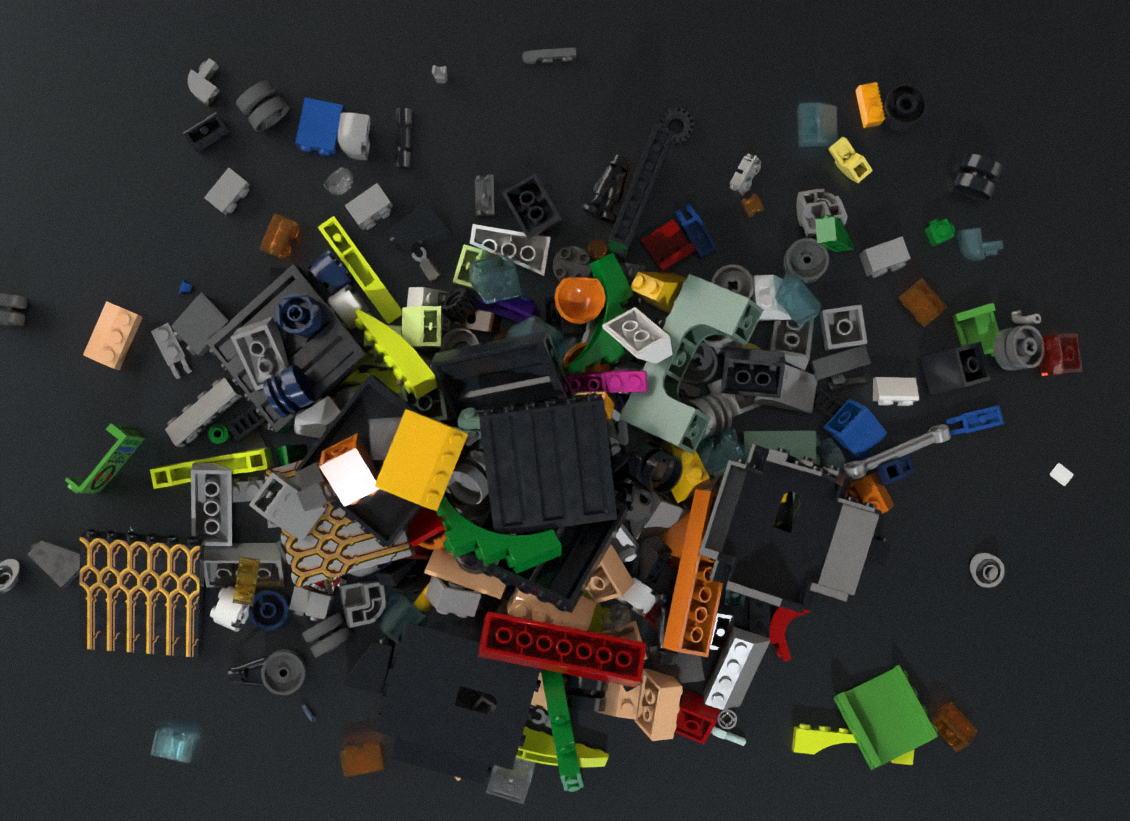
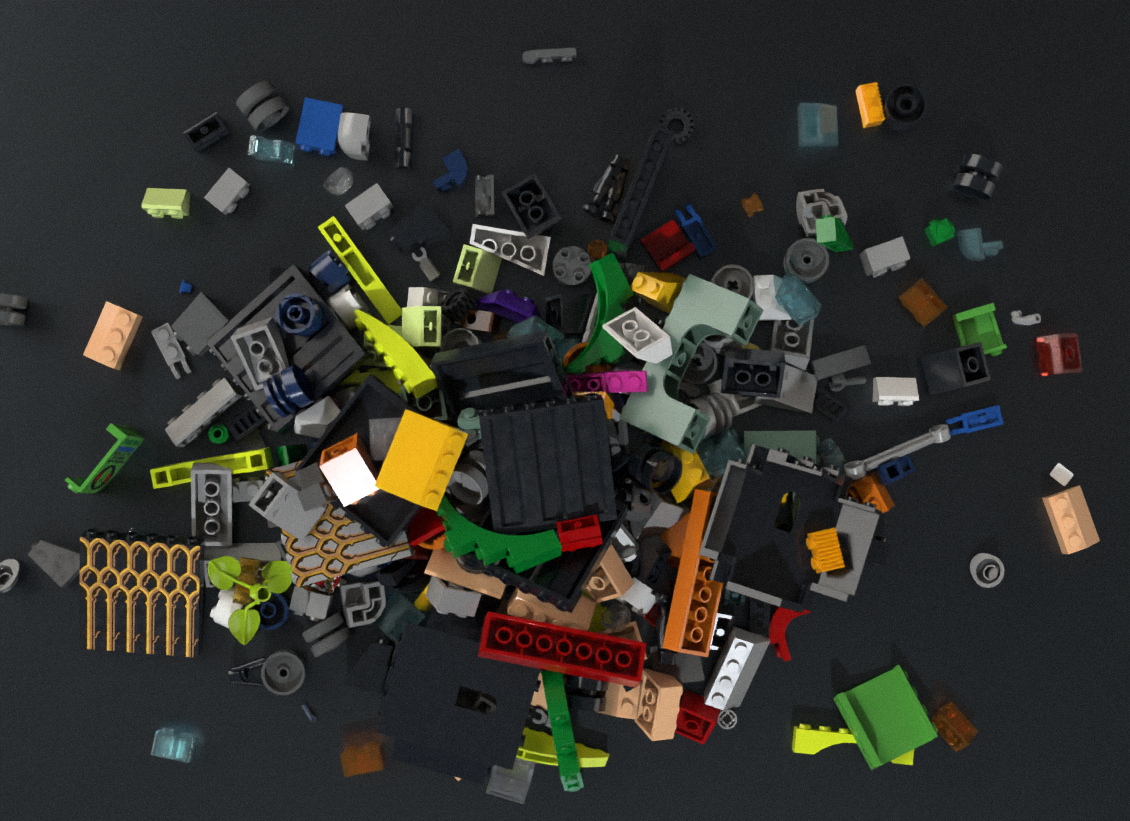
(166, 202): none -> yellowish green slope
(200, 84): light grey brick -> none
(223, 574): none -> lime plant
(270, 150): none -> clear light blue brick
(278, 236): clear orange brick -> none
(440, 74): light grey bar -> none
(457, 172): none -> dark blue brick
(495, 278): clear light blue slope -> none
(579, 299): orange cylinder -> none
(579, 533): none -> red brick
(721, 733): light aqua bar -> none
(750, 166): light grey hinge -> none
(825, 550): none -> light orange brick
(843, 327): light grey brick -> none
(849, 161): light yellow brick -> none
(855, 429): blue slope -> none
(1018, 348): dark grey wheel -> none
(1071, 520): none -> light nougat slope

